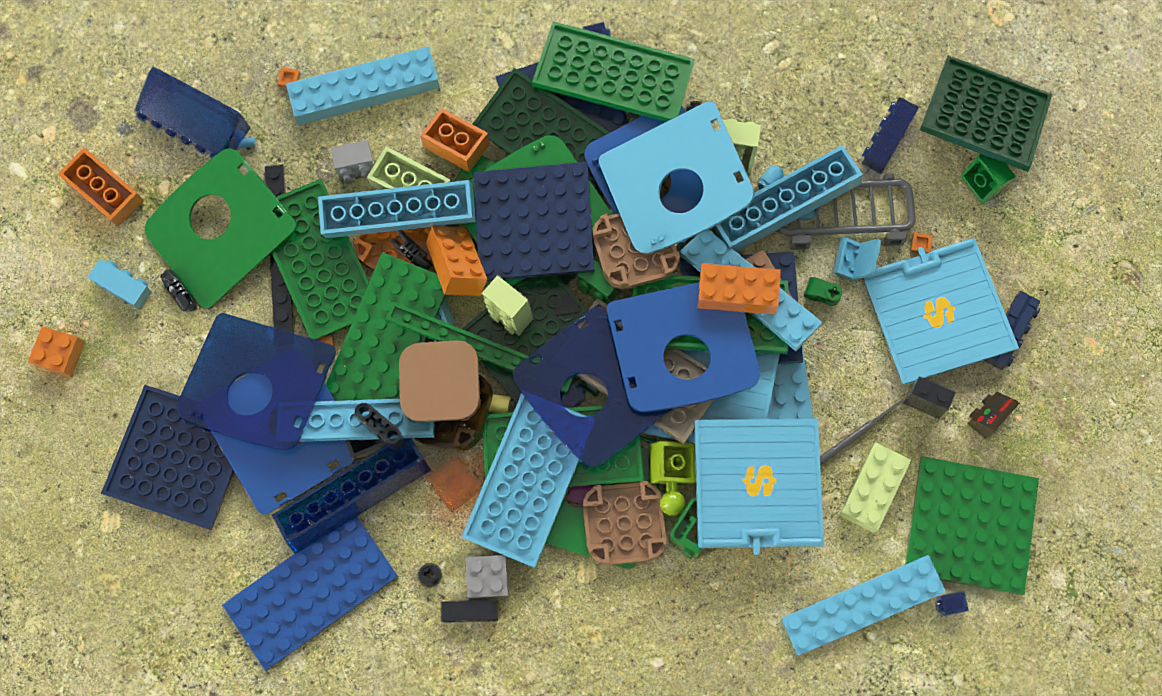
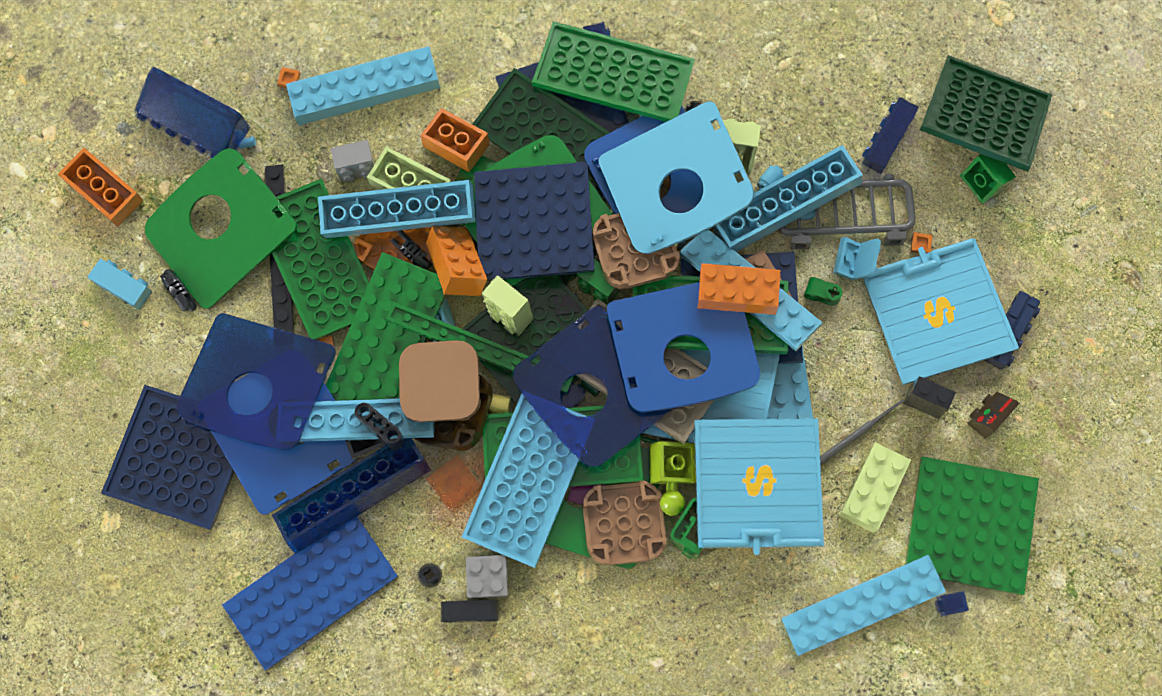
(56, 351): orange brick -> none

